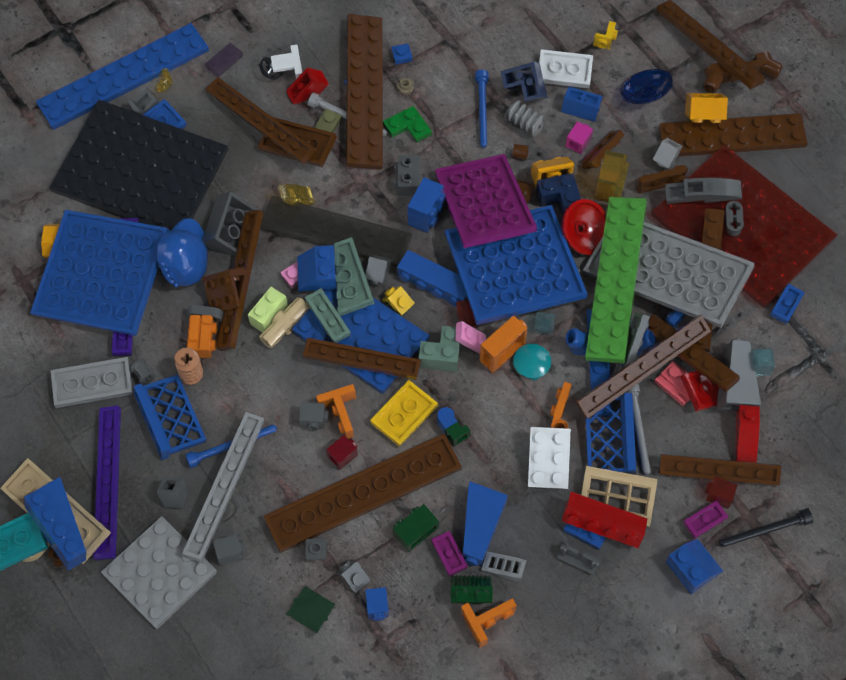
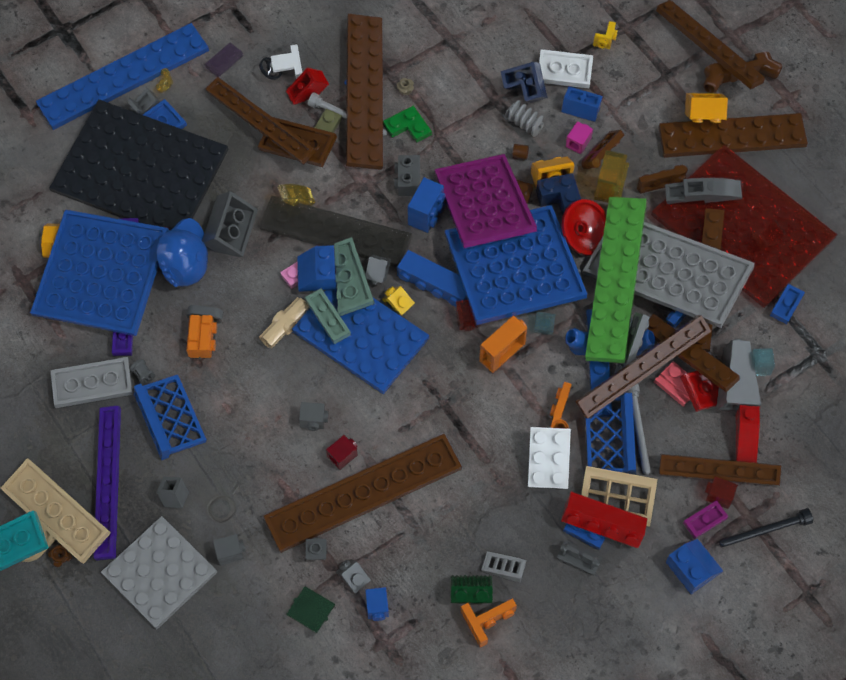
(55, 519): blue wedge -> none
(188, 366): nougat piece -> none
(195, 458): blue piece -> none
(222, 290): reddish brown bracket -> none
(223, 487): light grey plate -> none
(244, 258): reddish brown plate -> none
(266, 308): yellowish green brick -> none
(335, 400): orange bracket -> none
(362, 358): reddish brown plate -> none
(401, 53): blue plate -> none
(404, 413): yellow plate -> none
(415, 527): dark green brick -> none
(441, 355): sand green brick -> none
(449, 553): magenta plate -> none
(451, 427): leg -> none
(469, 336): bright pink plate -> none
(482, 78): blue piece -> none
(482, 519): blue slope -> none
(532, 361): teal dish -> none
(646, 86): clear blue dish -> none
(667, 153): light grey brick -> none
(729, 218): dark grey beam -> none

